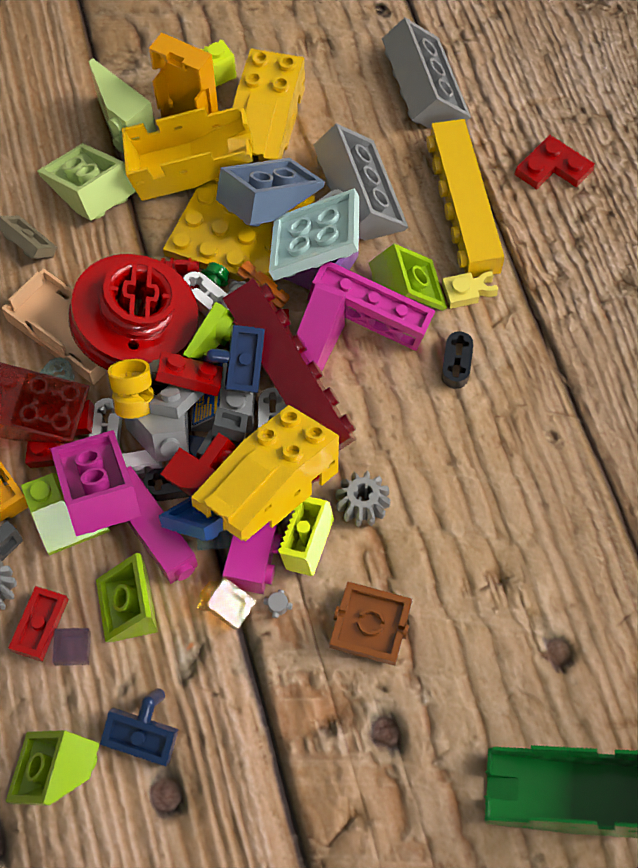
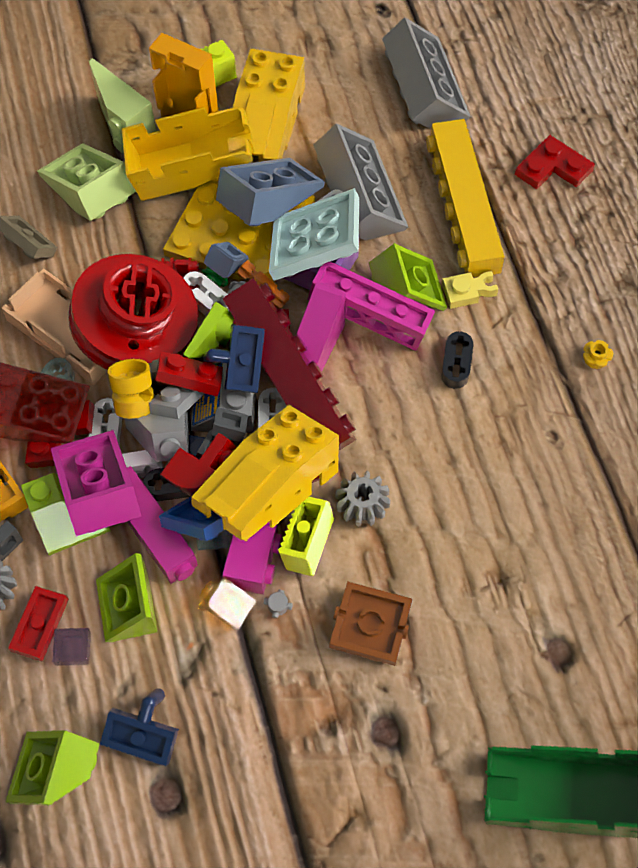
(225, 259): none -> sand blue slope
(595, 360): none -> yellow plate

